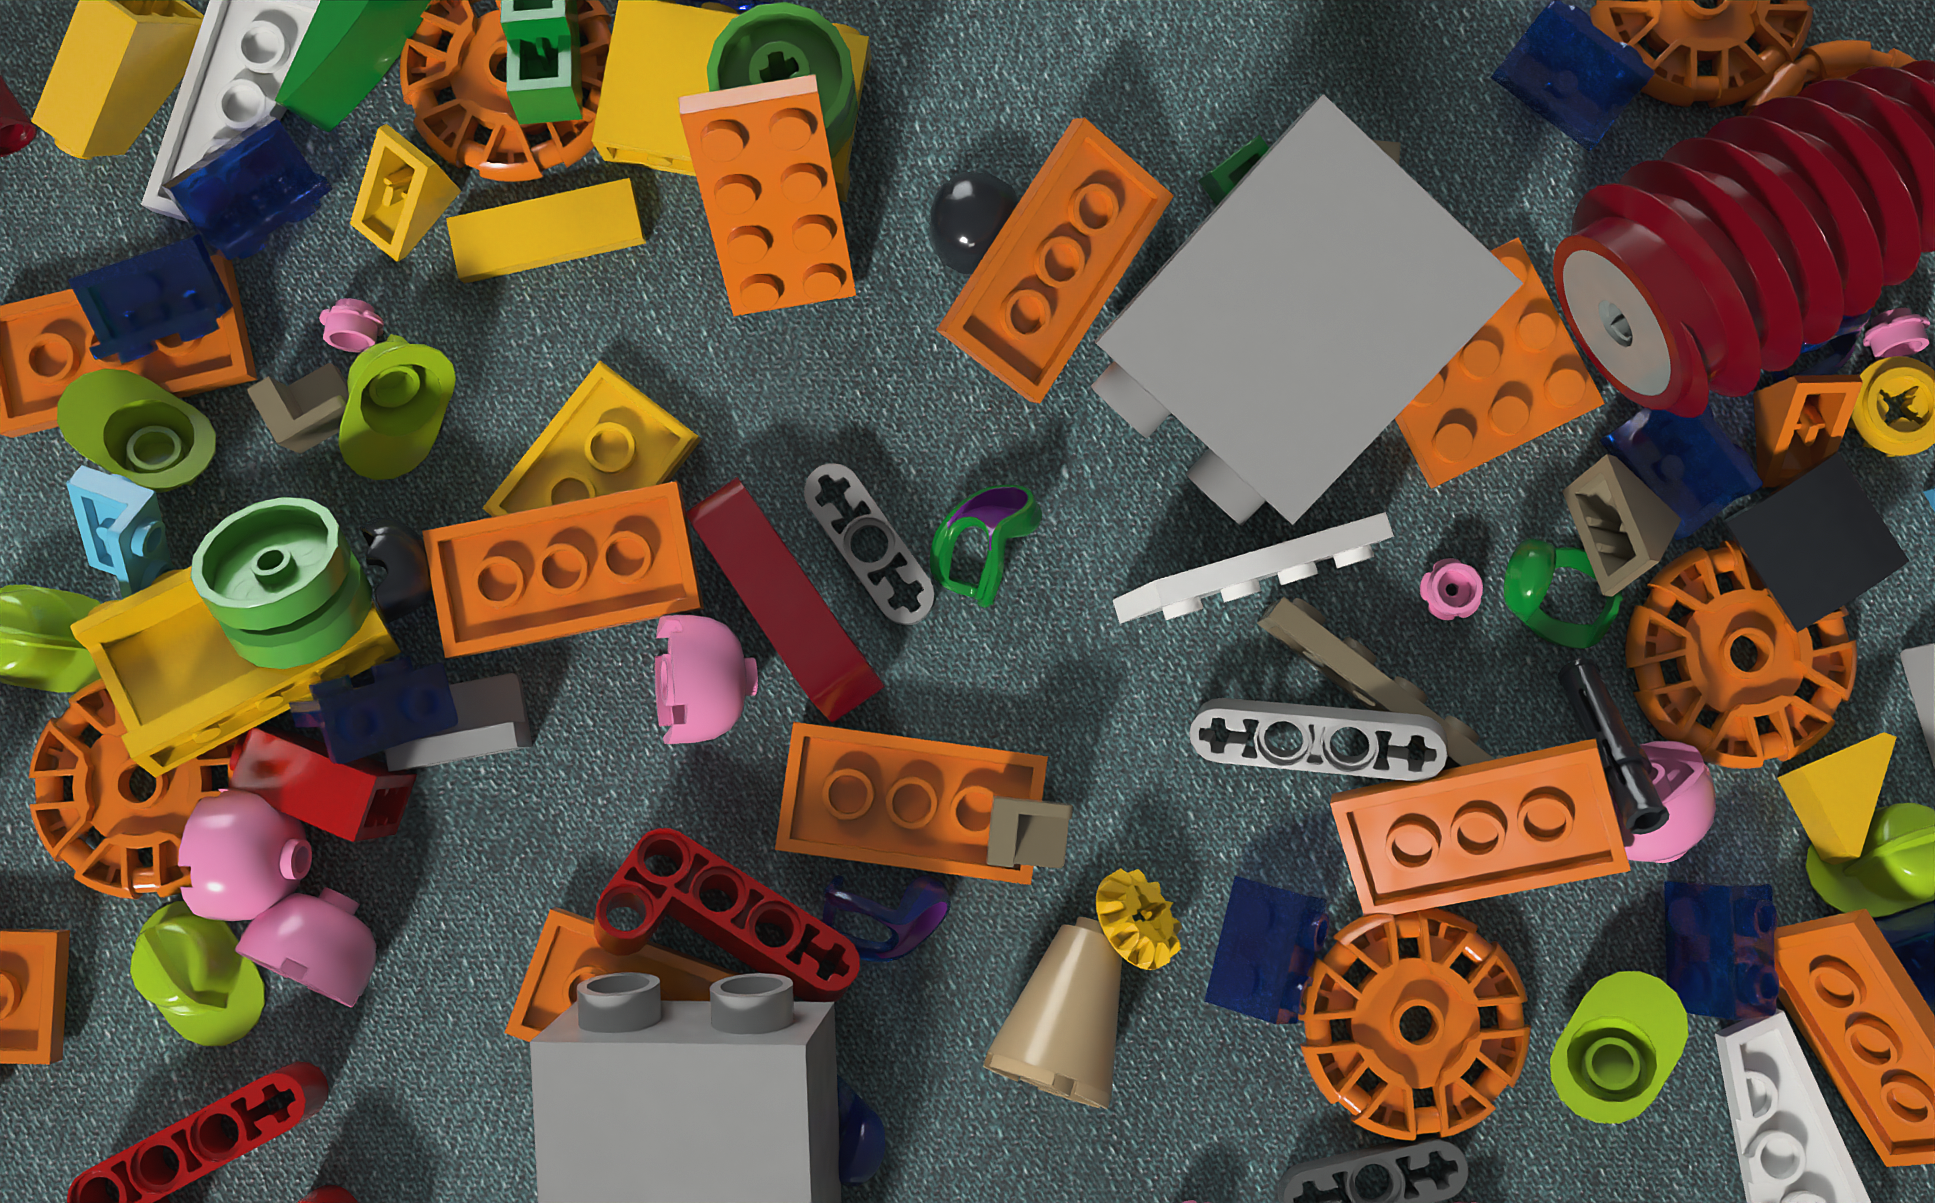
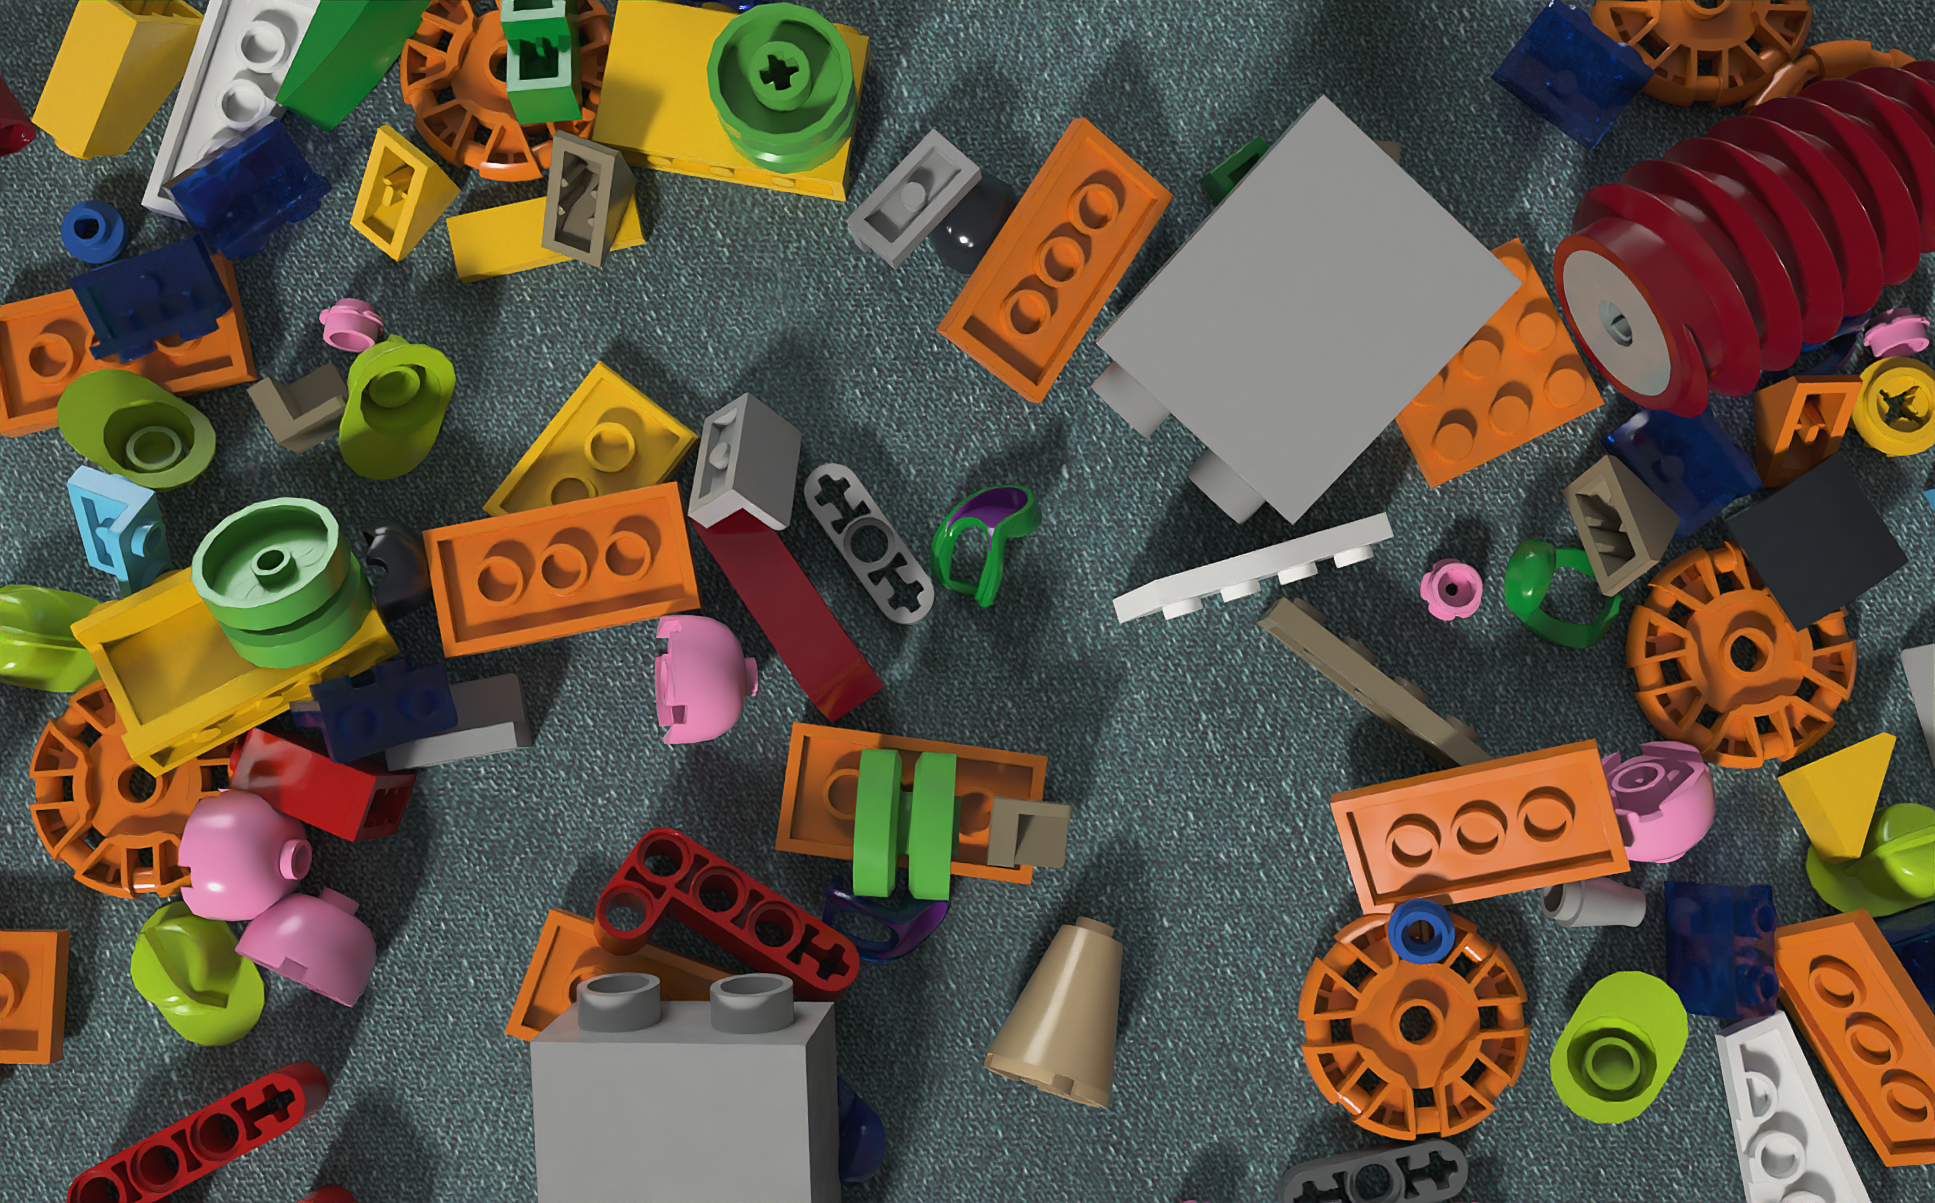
(107, 243): none -> blue plate
(585, 198): none -> dark tan slope
(747, 463): none -> light grey panel
(769, 193): orange plate -> none
(905, 823): none -> bright green wheel
(913, 199): none -> light grey panel
(1140, 943): yellow gear -> none
(1267, 951): clear blue bracket -> none
(1317, 728): light grey beam -> none
(1414, 949): none -> blue plate
(1593, 903): none -> light grey cone
(1624, 764): black pin -> none

